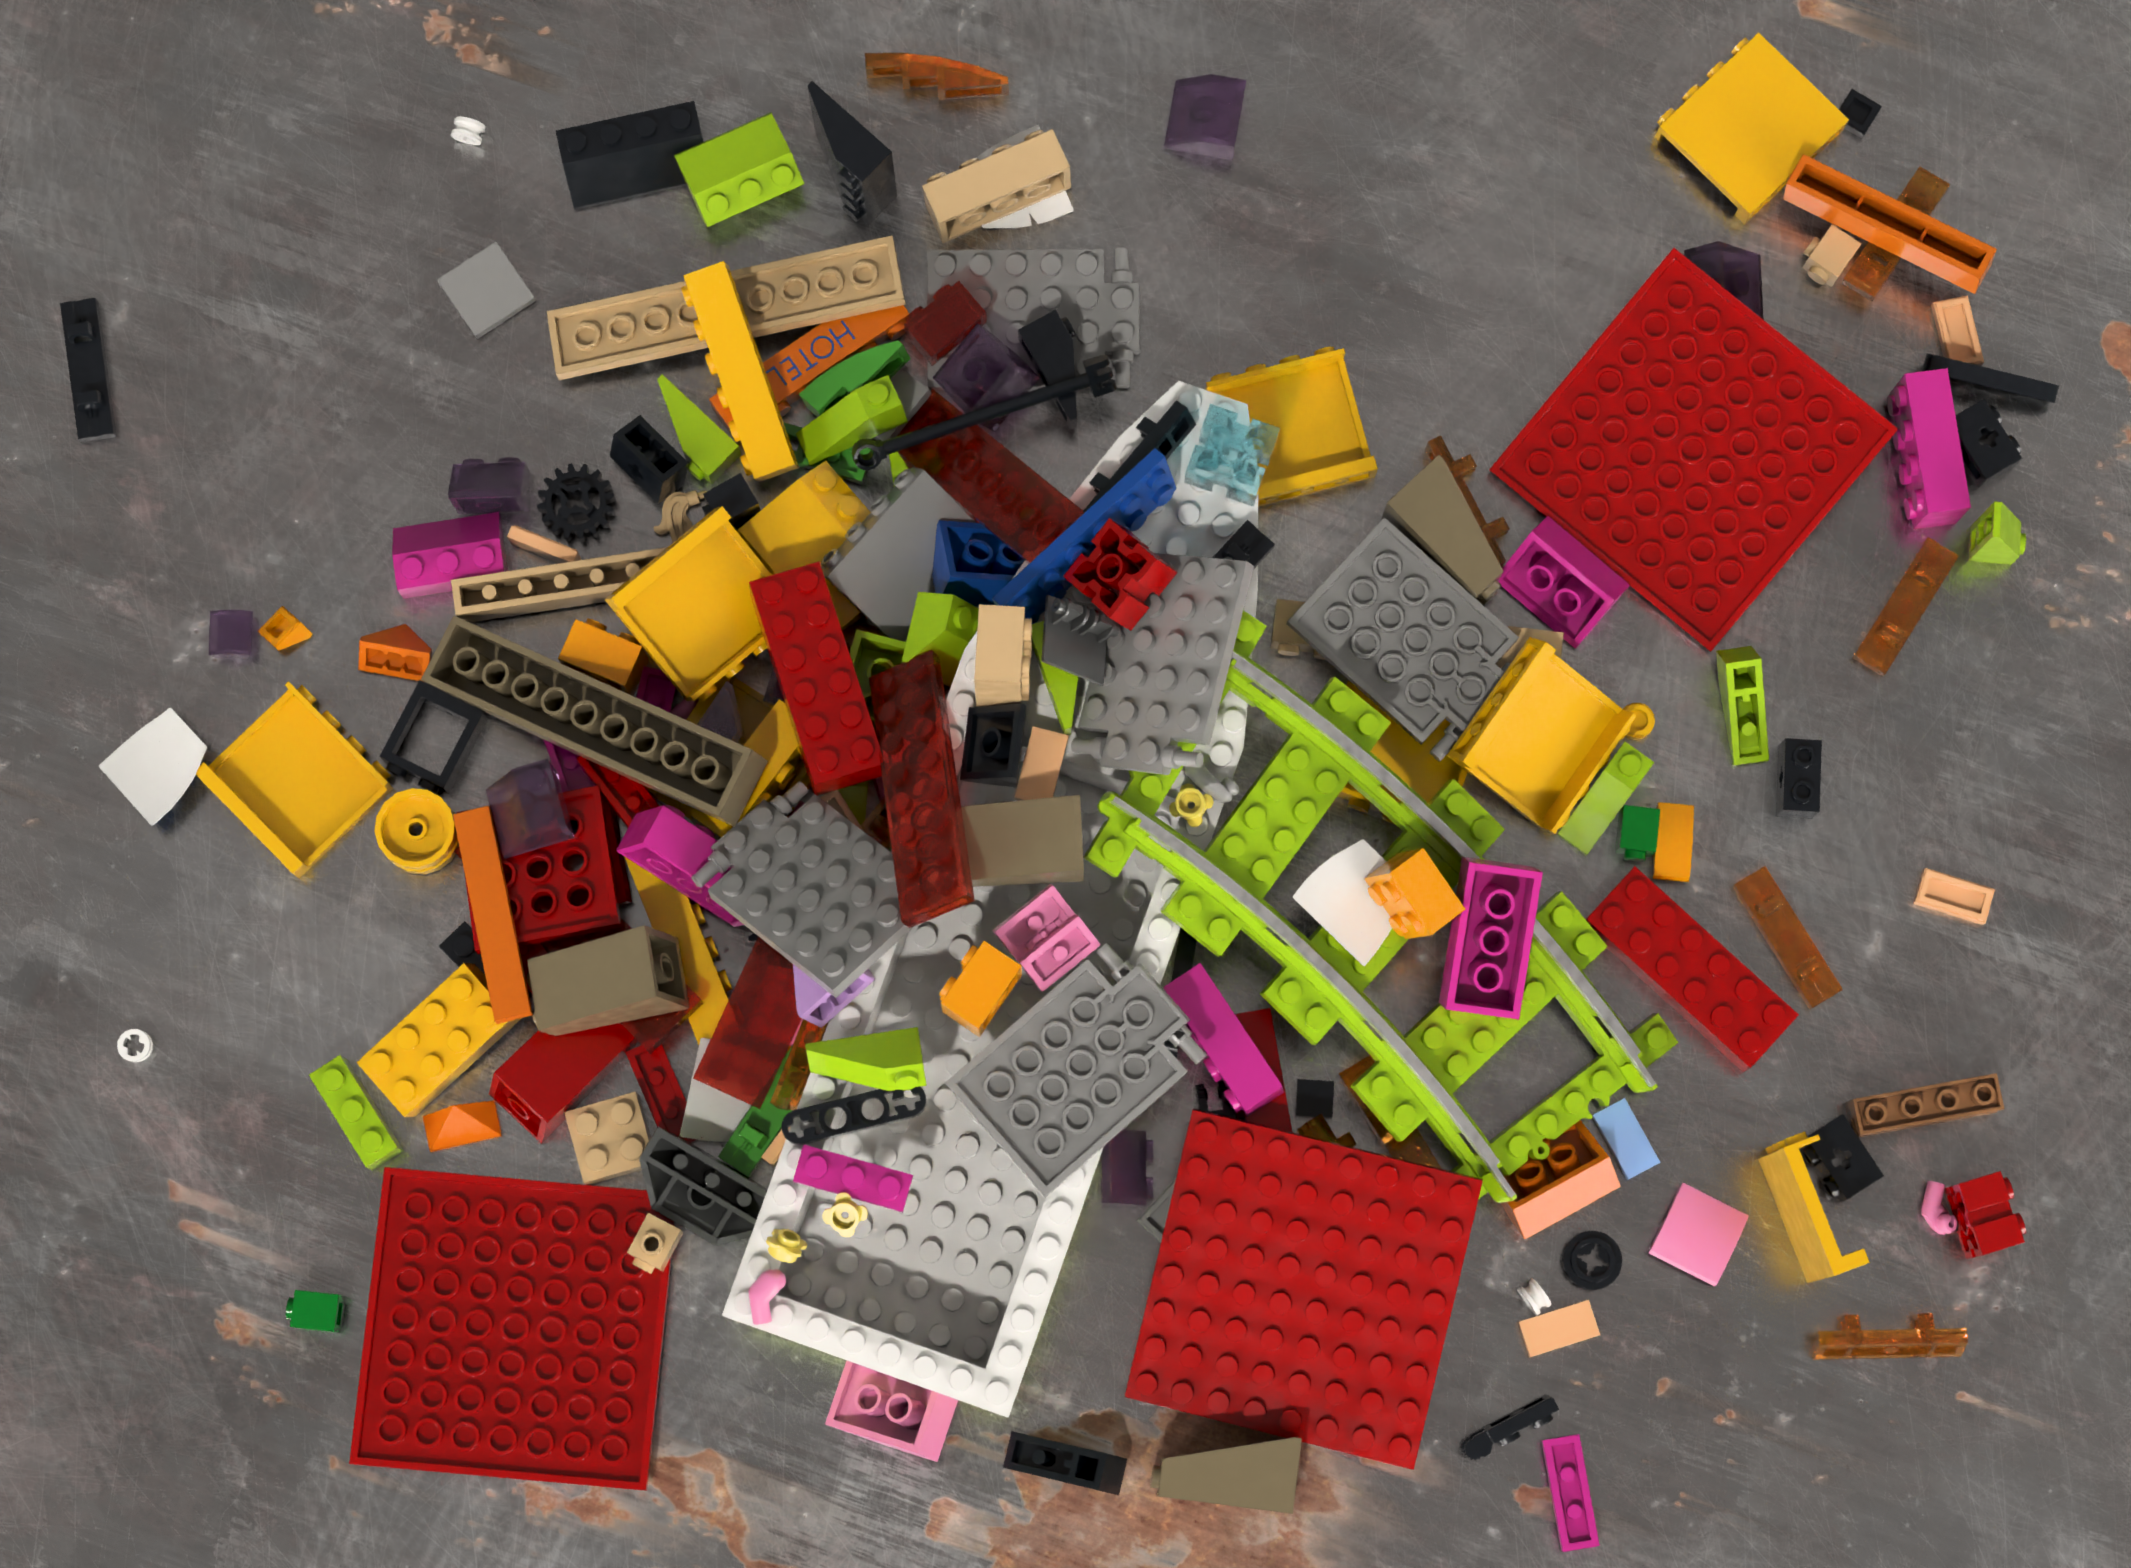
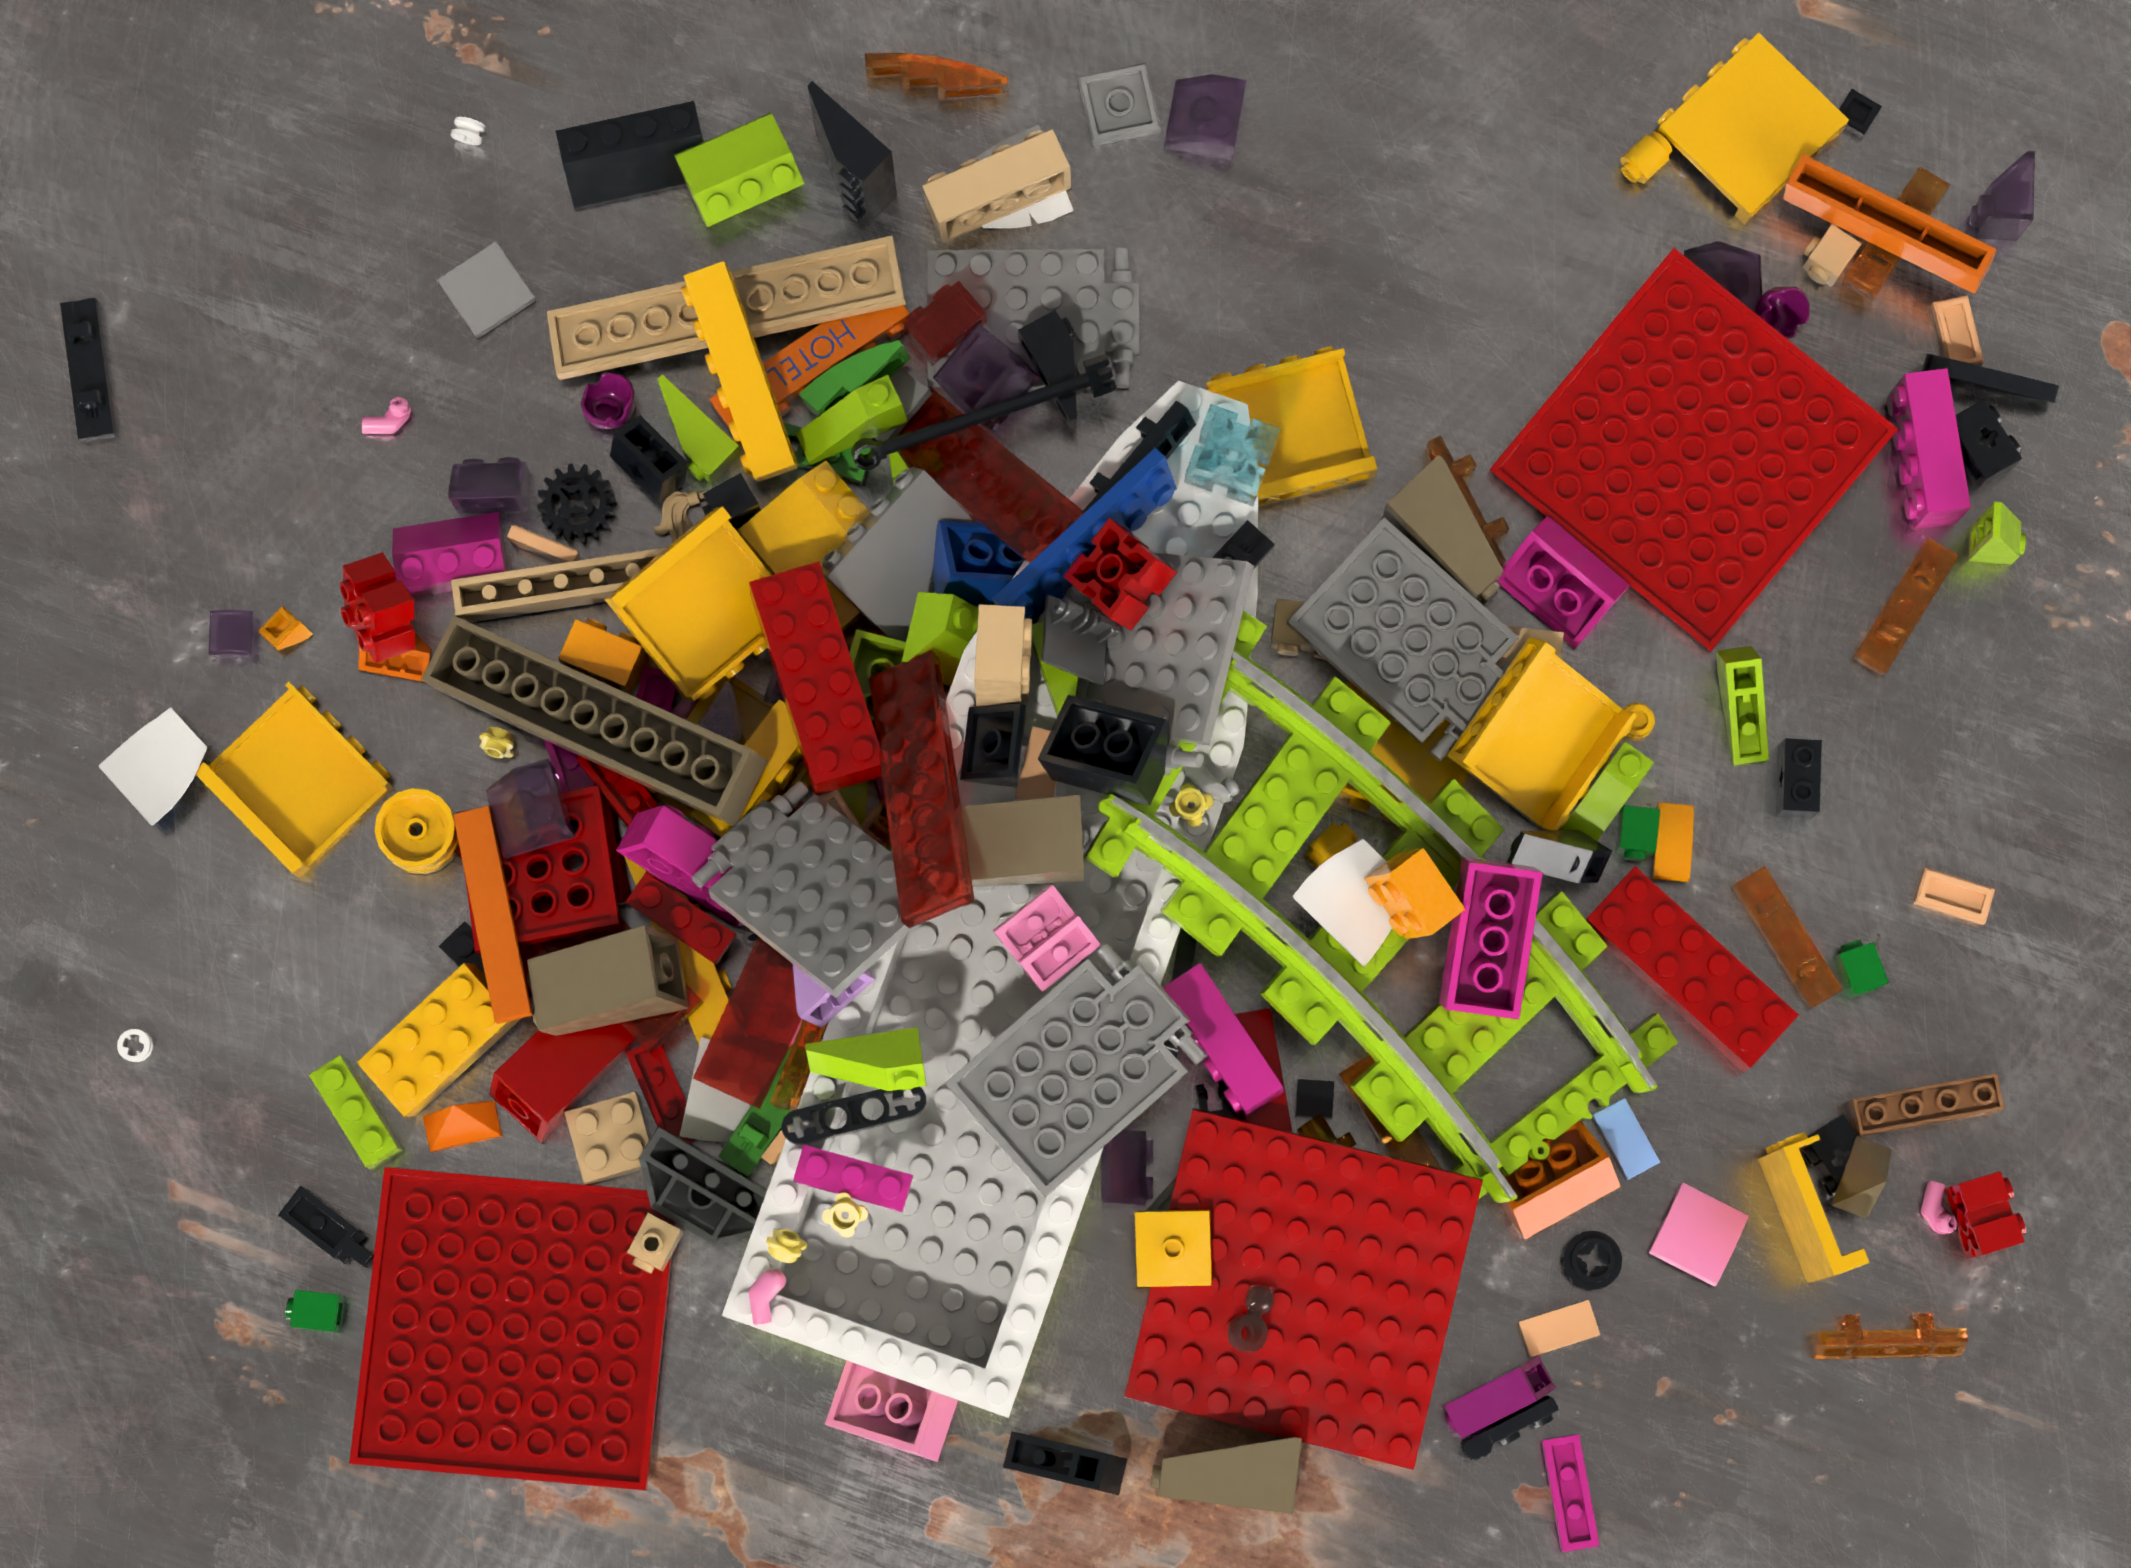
(325, 1228): none -> black hinge
(377, 607): none -> red brick
(391, 421): none -> bright pink arm
(451, 705): black window -> none
(497, 742): none -> light yellow plate
(608, 401): none -> magenta hair
(681, 918): none -> red plate
(980, 988): light orange brick -> none
(1107, 750): none -> black slope
(1119, 104): none -> light grey tile
(1173, 1248): none -> yellow plate
(1258, 1301): none -> clear smoke plate
(1330, 842): none -> yellow brick
(1499, 1397): none -> magenta slope
(1534, 1296): white bush -> none
(1561, 854): none -> slope
(1645, 157): none -> yellow brick
(1784, 309): none -> magenta hair
(1860, 968): none -> green brick
(1862, 1177): none -> dark tan slope
(2007, 203): none -> clear purple slope

